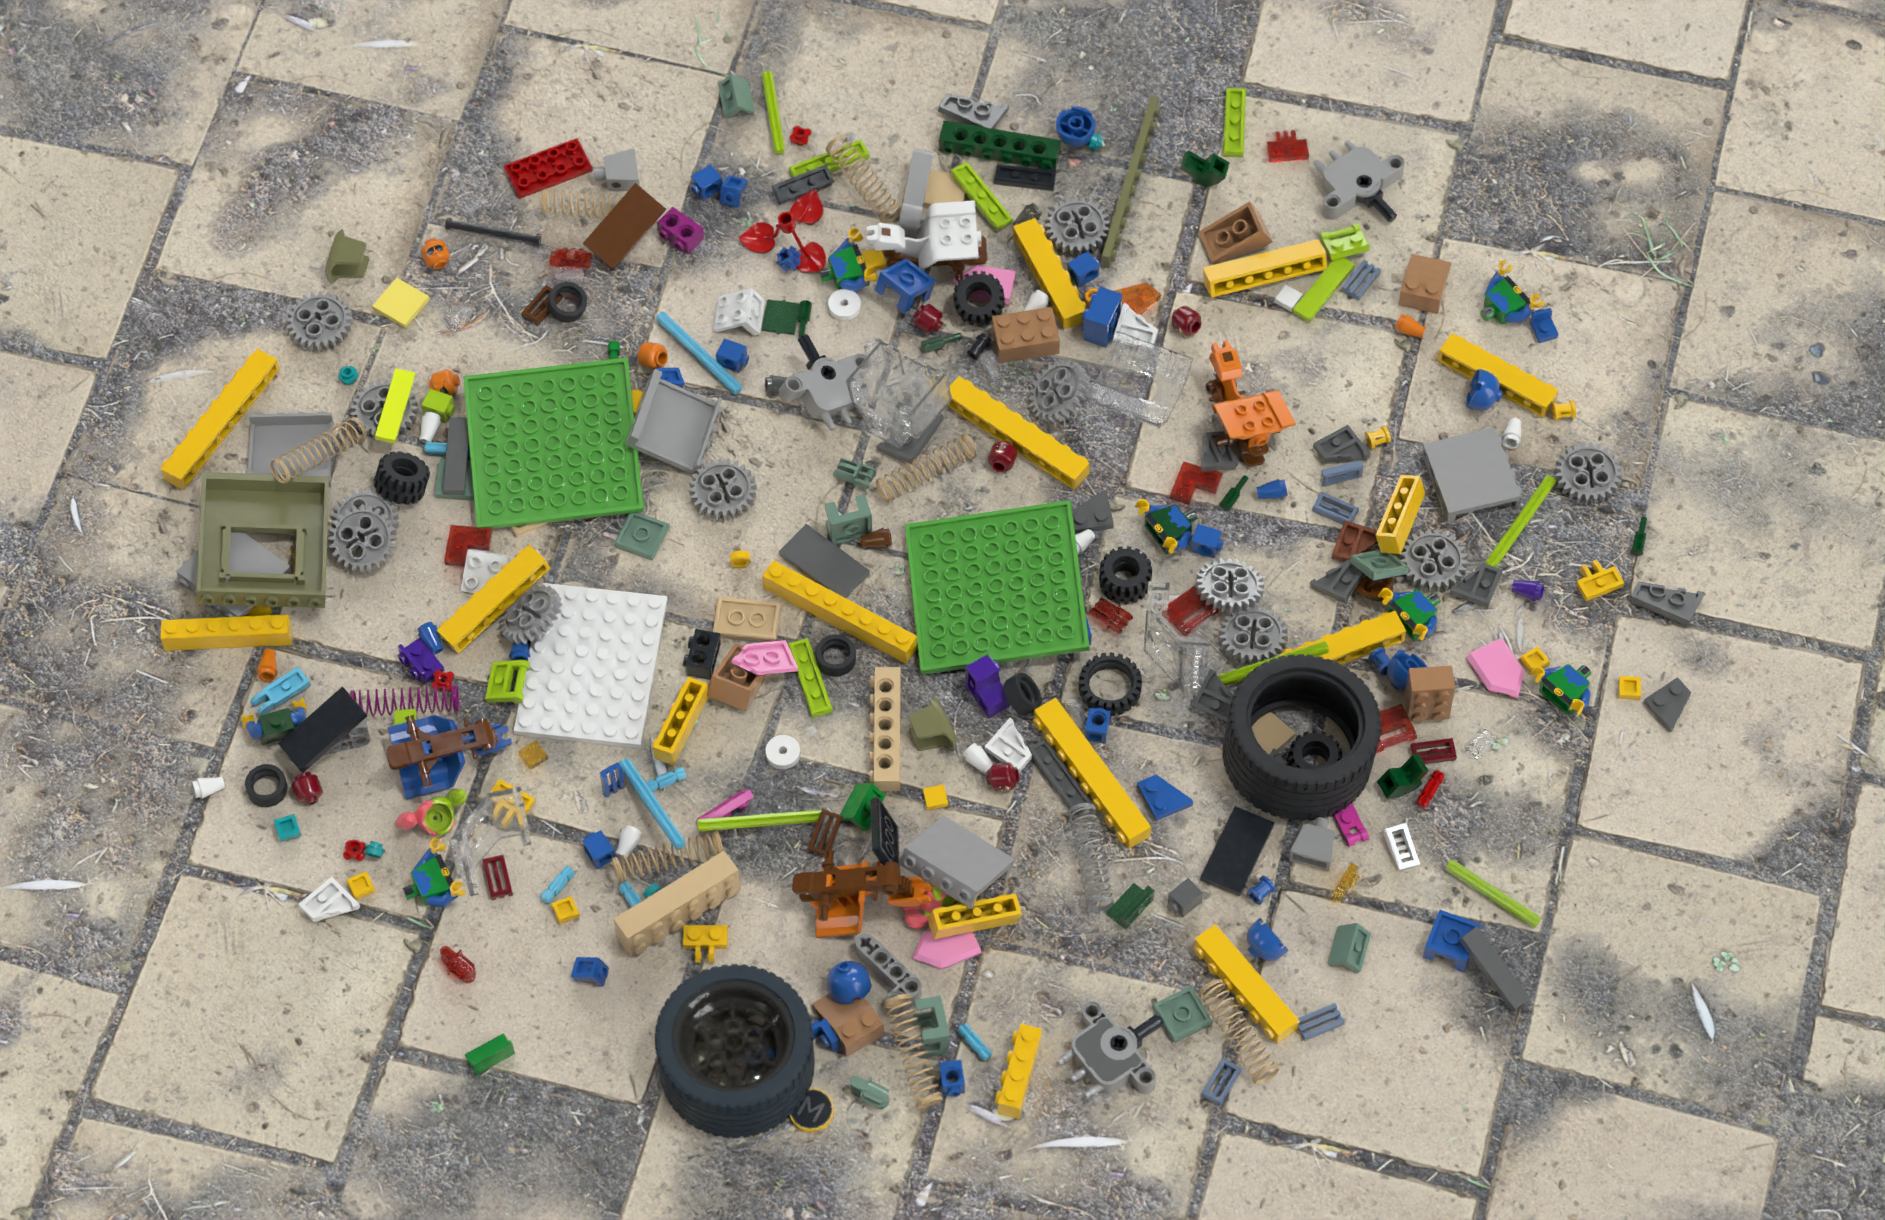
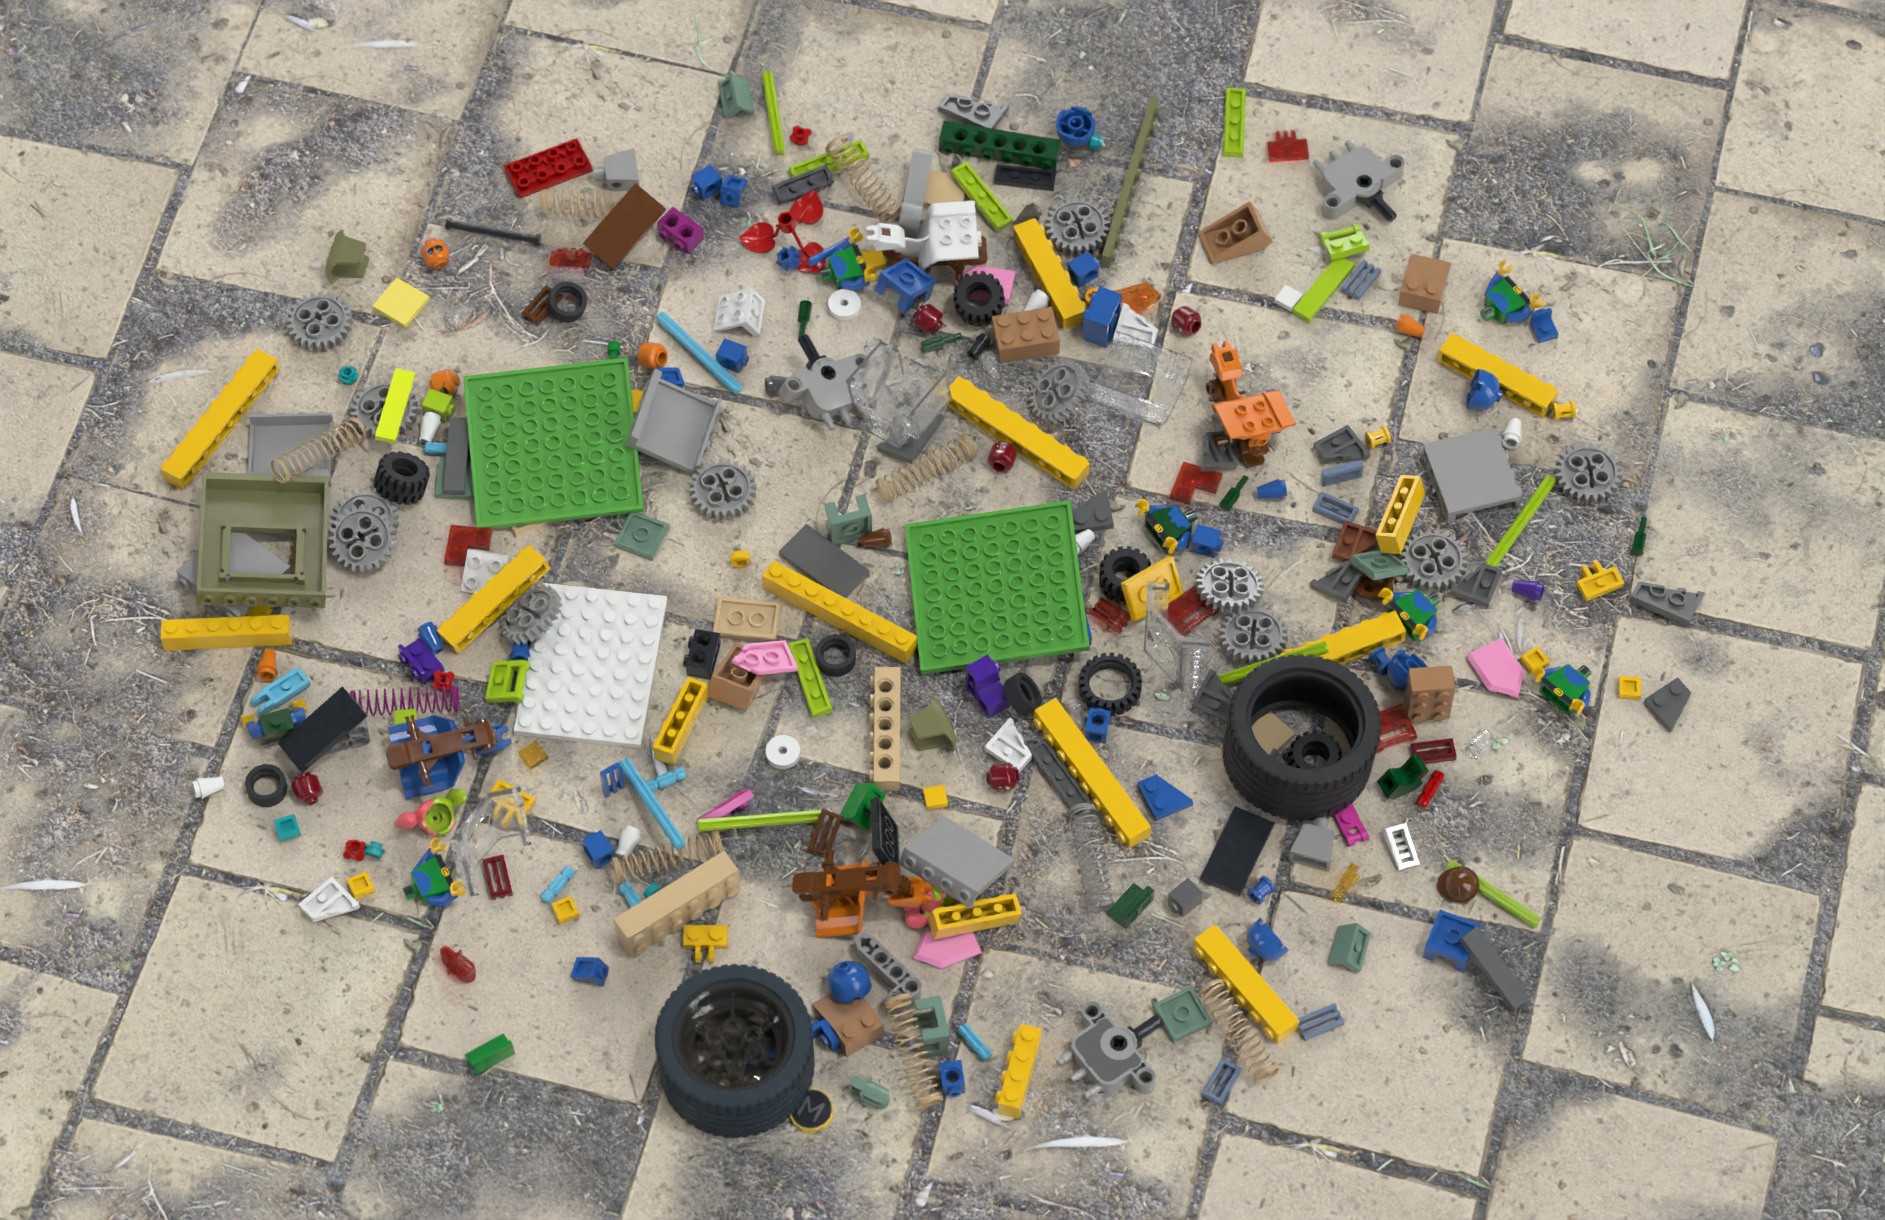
(780, 317): clear green piece -> none
(824, 254): none -> blue bar
(853, 472): sand green arm -> none
(978, 758): white cone -> none
(1136, 587): none -> yellow tile
(1205, 171): dark green brick -> none
(1264, 268): yellow brick -> none
(1458, 884): none -> reddish brown piece

